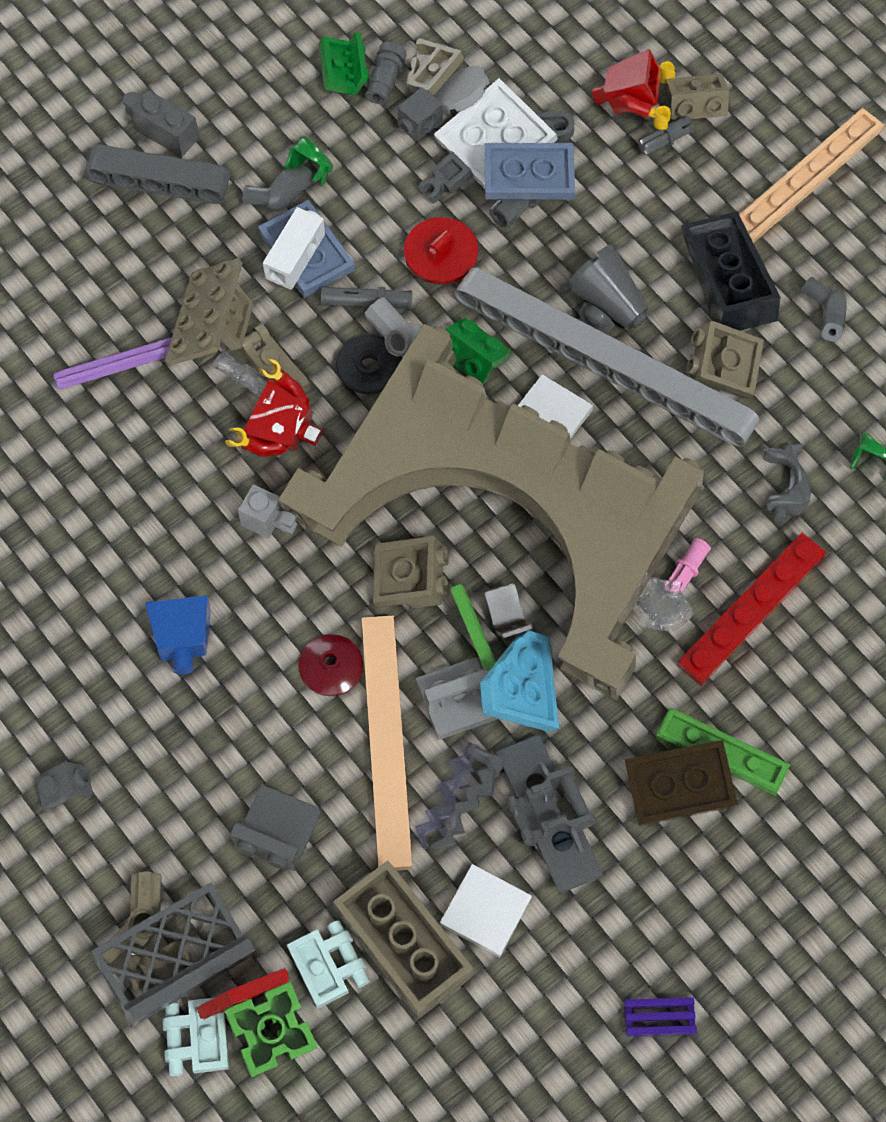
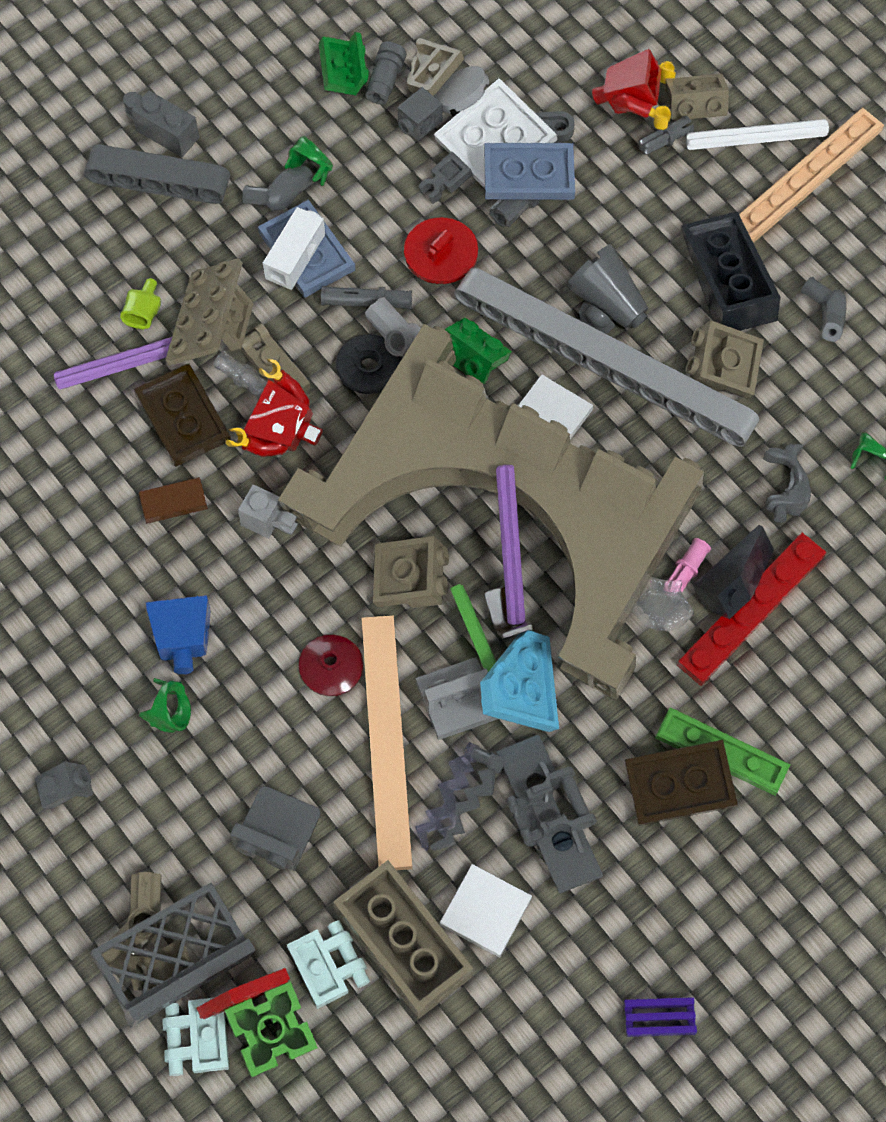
(141, 306): none -> lime piece
(159, 715): none -> green piece
(173, 500): none -> reddish brown tile
(182, 414): none -> dark brown plate
(510, 544): none -> medium lavender axle
(736, 575): none -> black slope
(757, 134): none -> white axle

